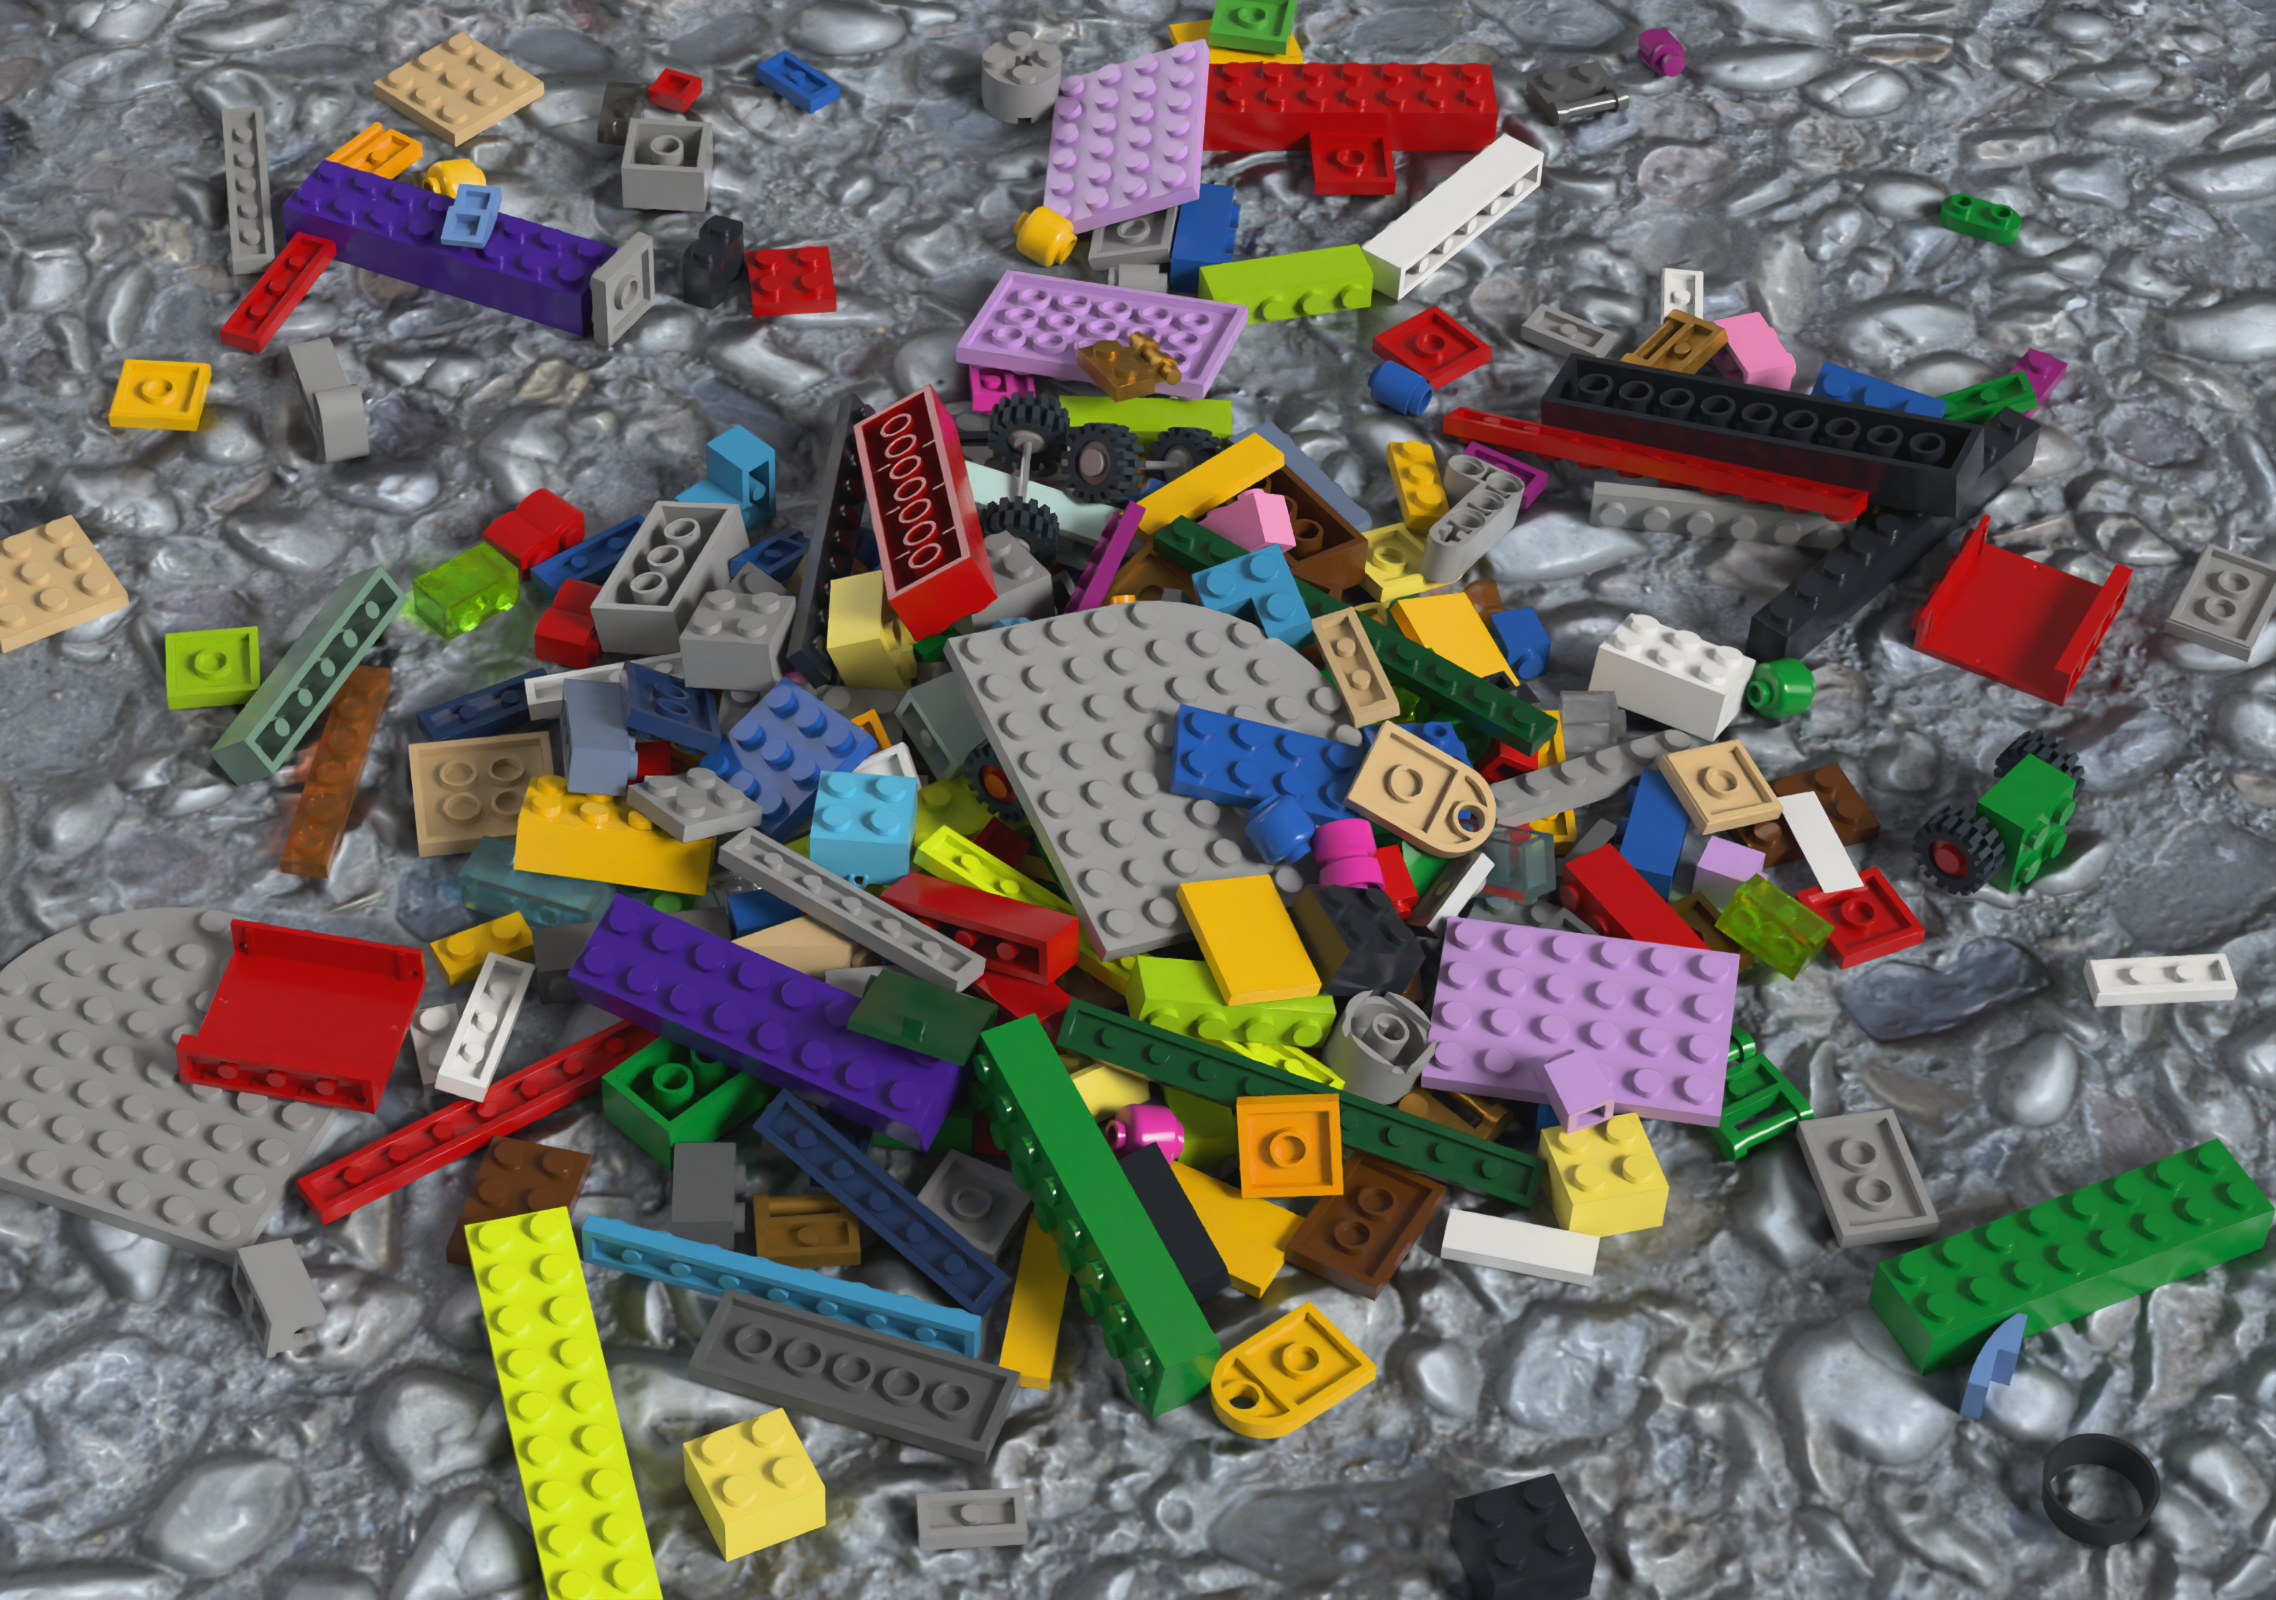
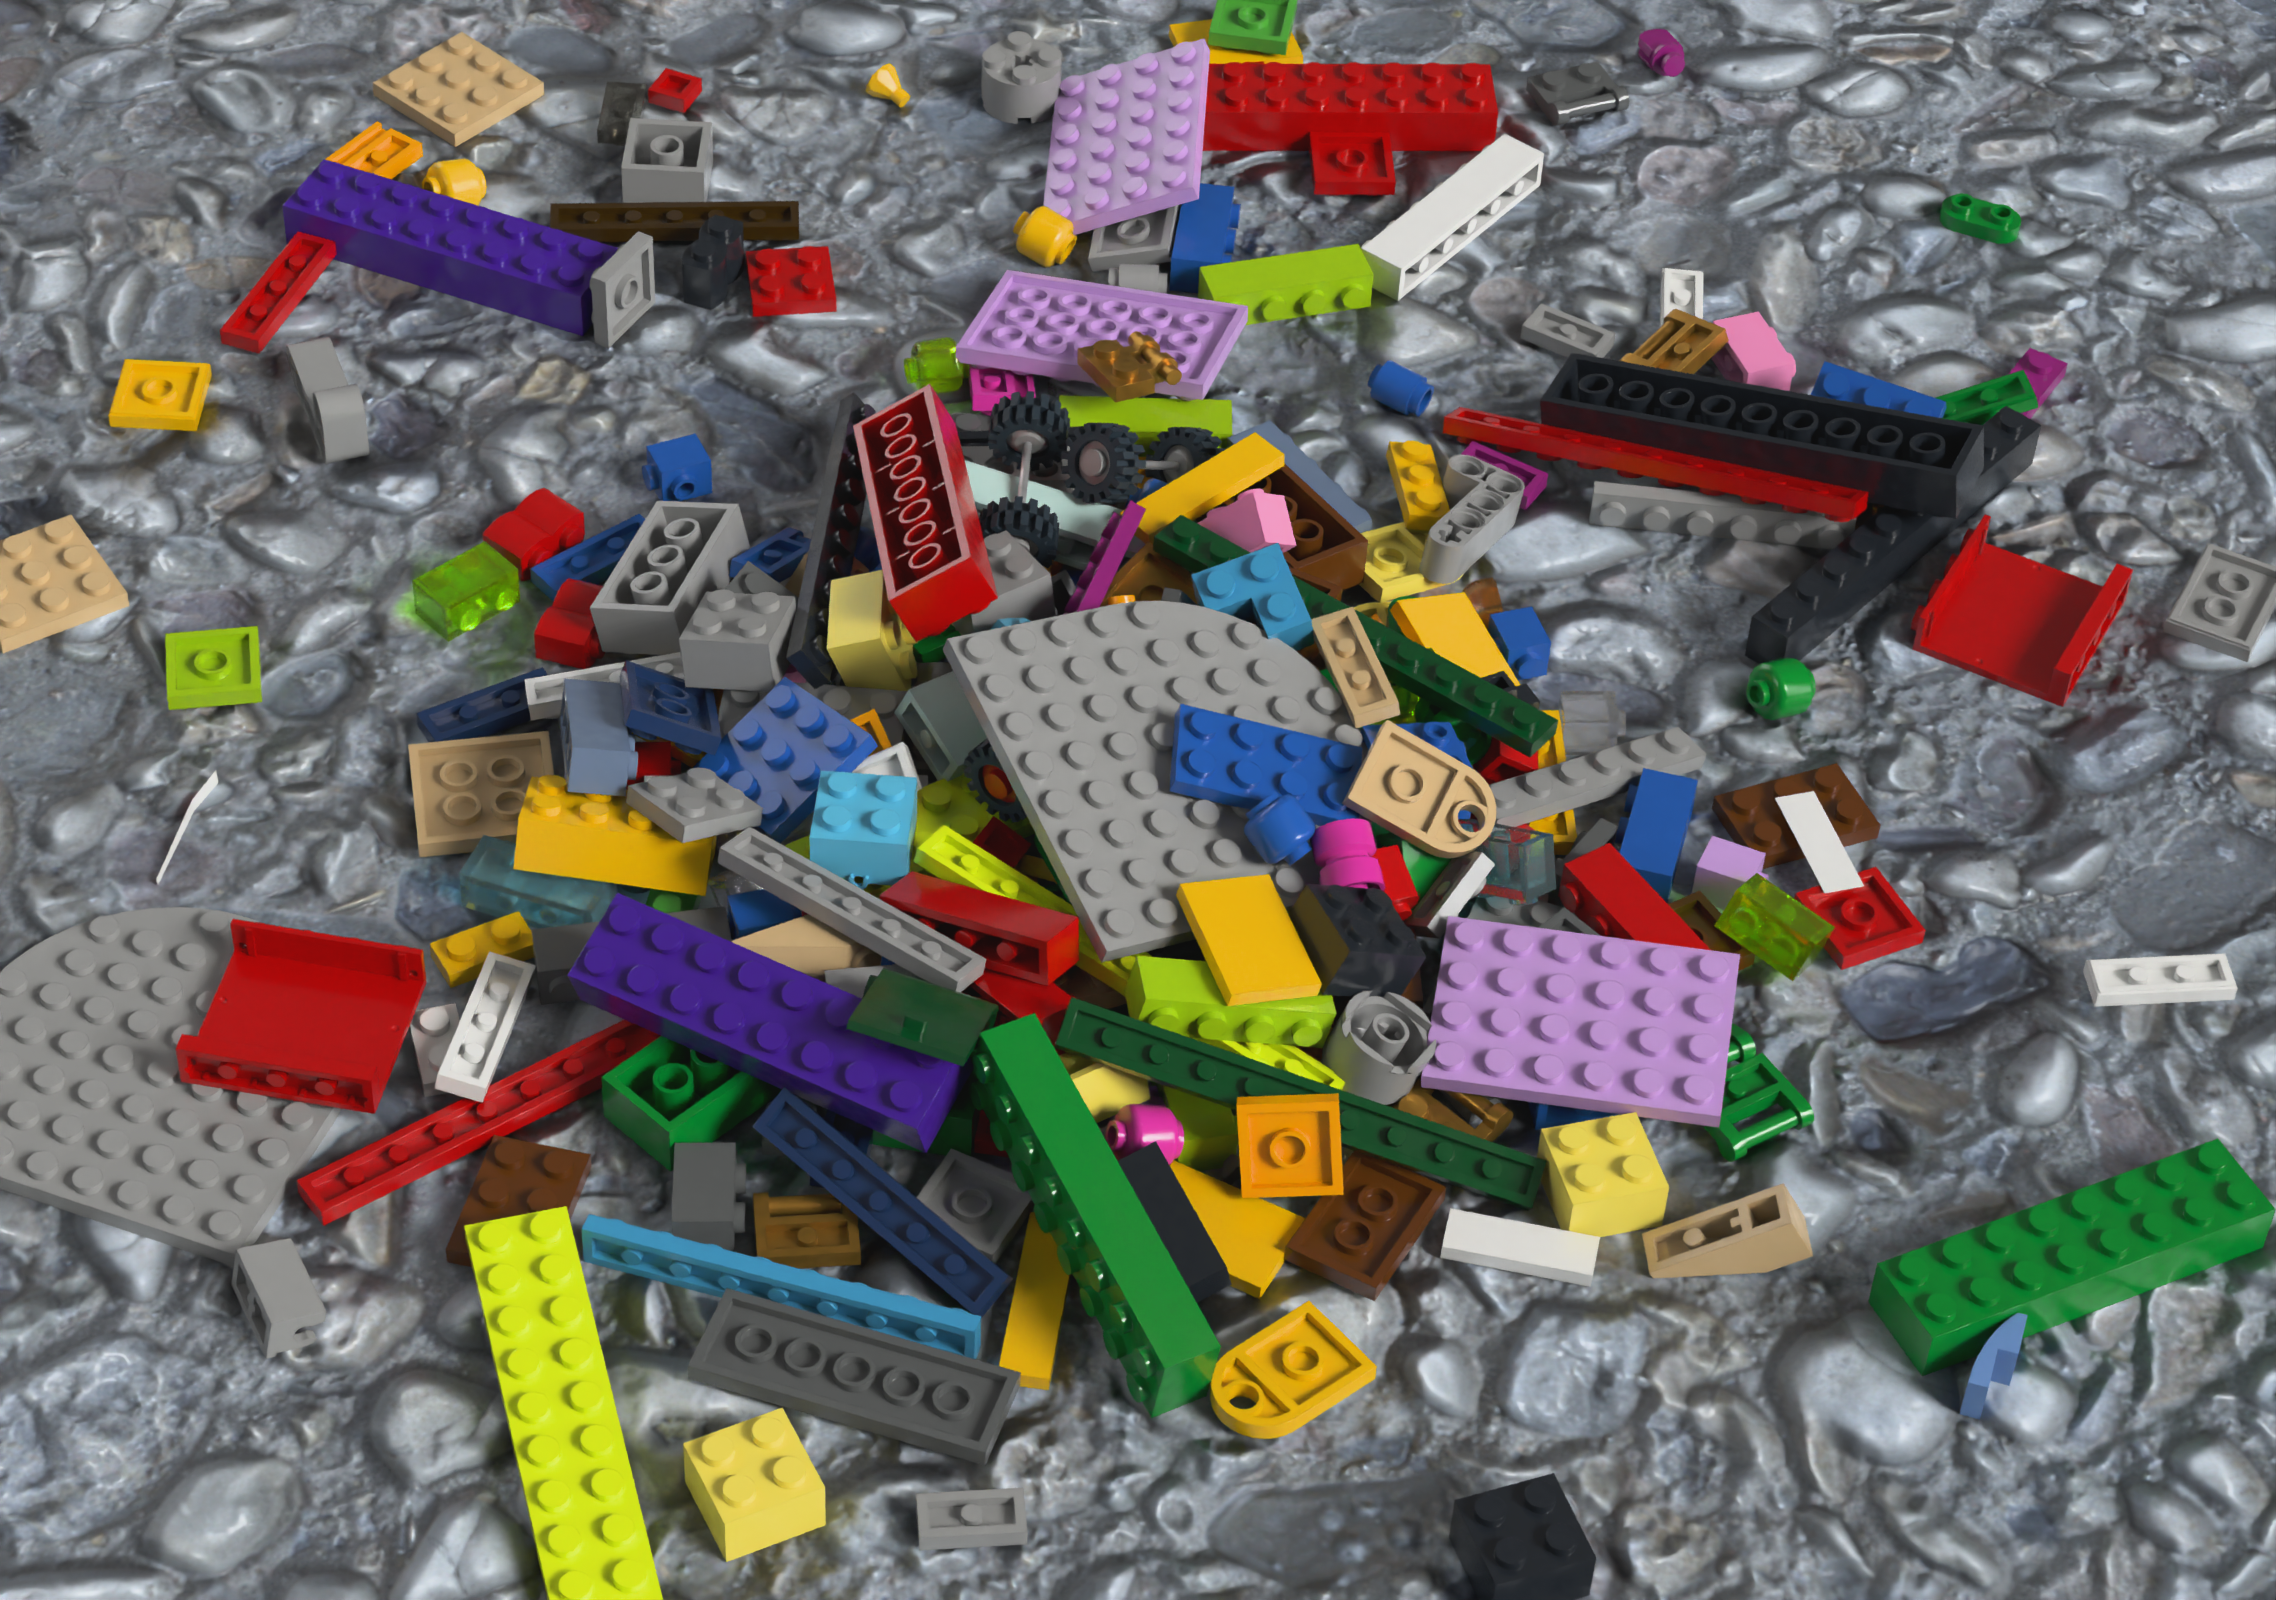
(196, 801): none -> white sticker
(248, 190): light grey plate -> none
(308, 676): sand green brick -> none
(336, 773): clear orange plate -> none
(472, 216): medium blue slope -> none
(674, 219): none -> dark brown plate
(678, 469): none -> blue brick
(738, 473): dark azure brick -> none
(797, 81): blue plate -> none
(886, 85): none -> yellow rock
(935, 364): none -> clear neon green head
(1433, 347): red plate -> none
(1577, 1090): lavender brick -> none
(1672, 676): white brick -> none
(1720, 786): tan tile -> none
(1734, 1238): none -> tan slope
(1867, 1178): light grey plate -> none
(2012, 823): brick -> none
(2107, 1452): black tyre -> none

